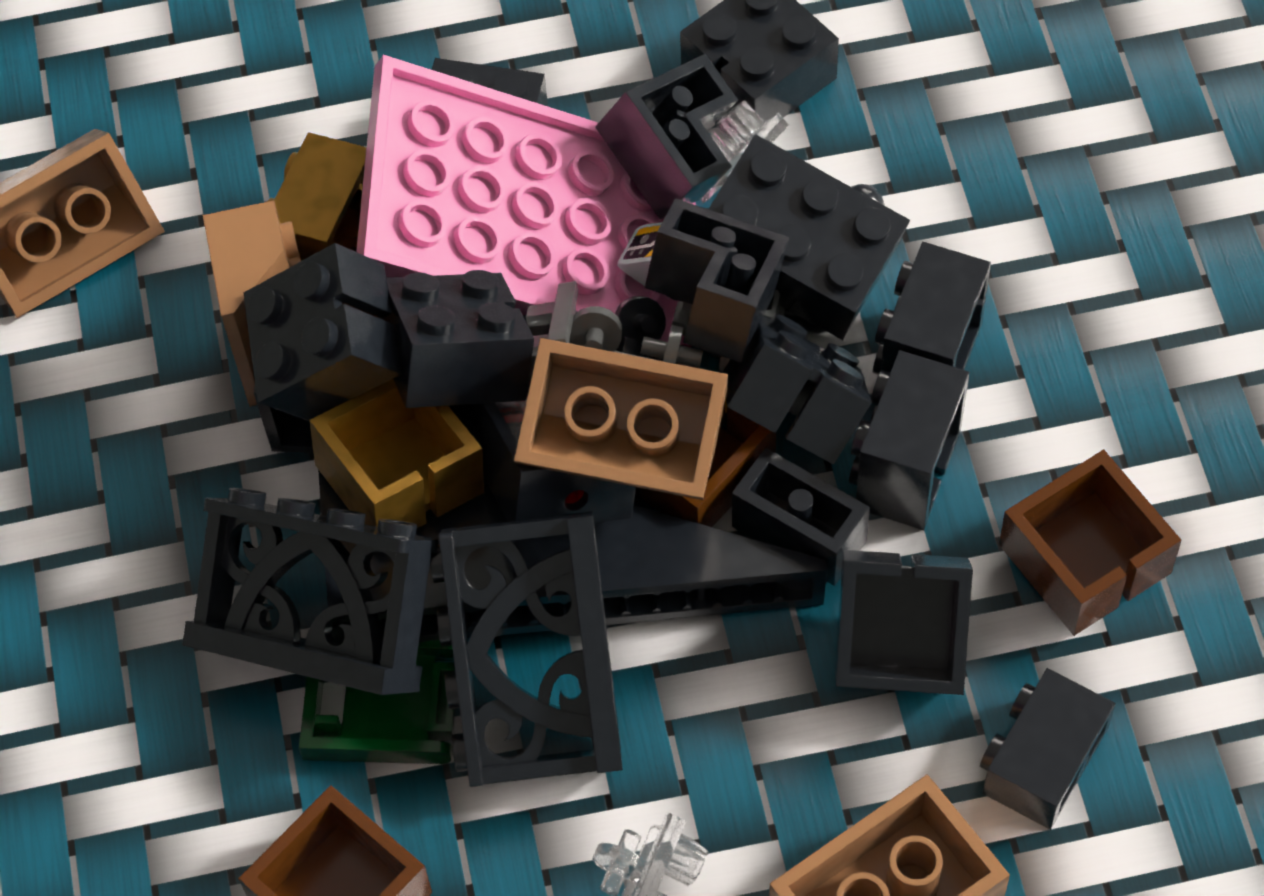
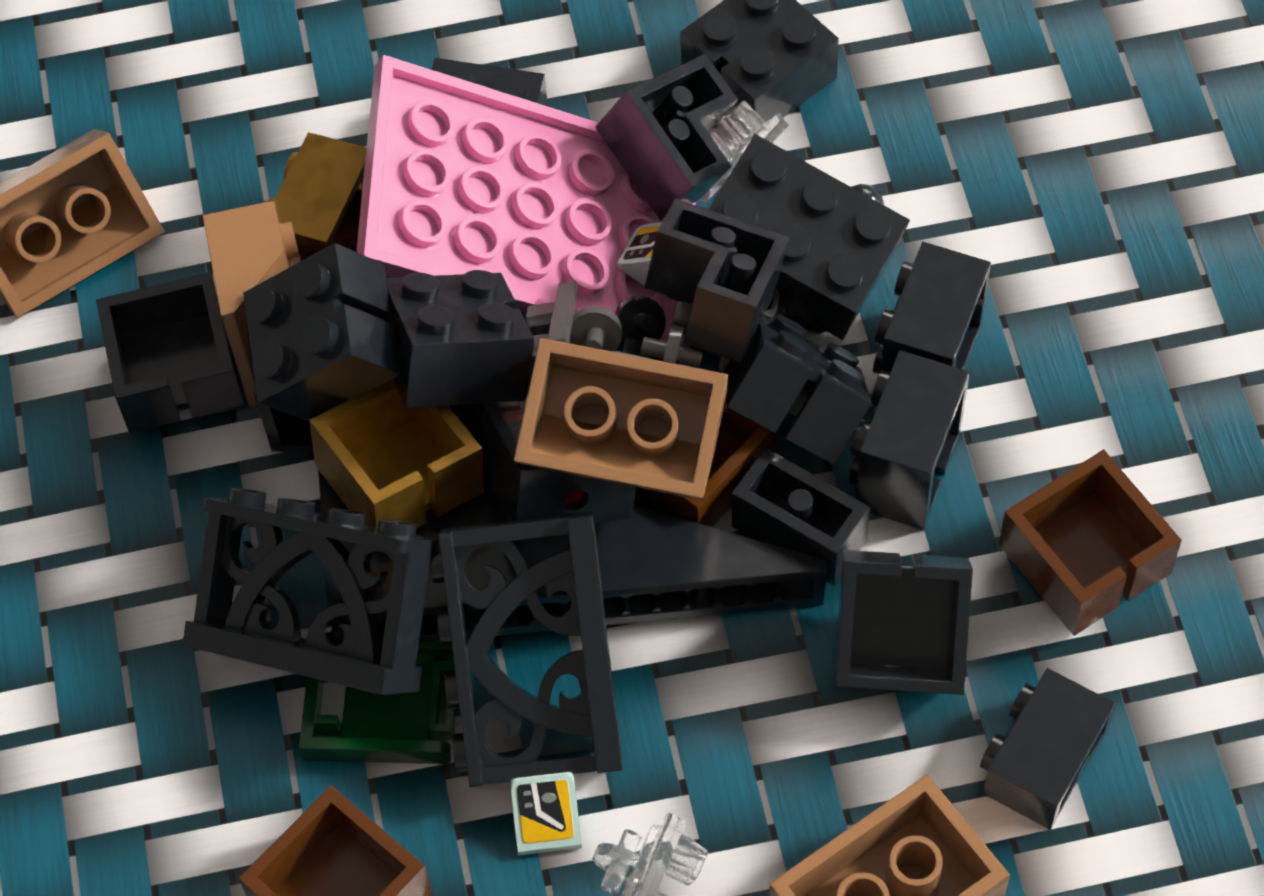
(169, 352): none -> black piece
(545, 813): none -> slope

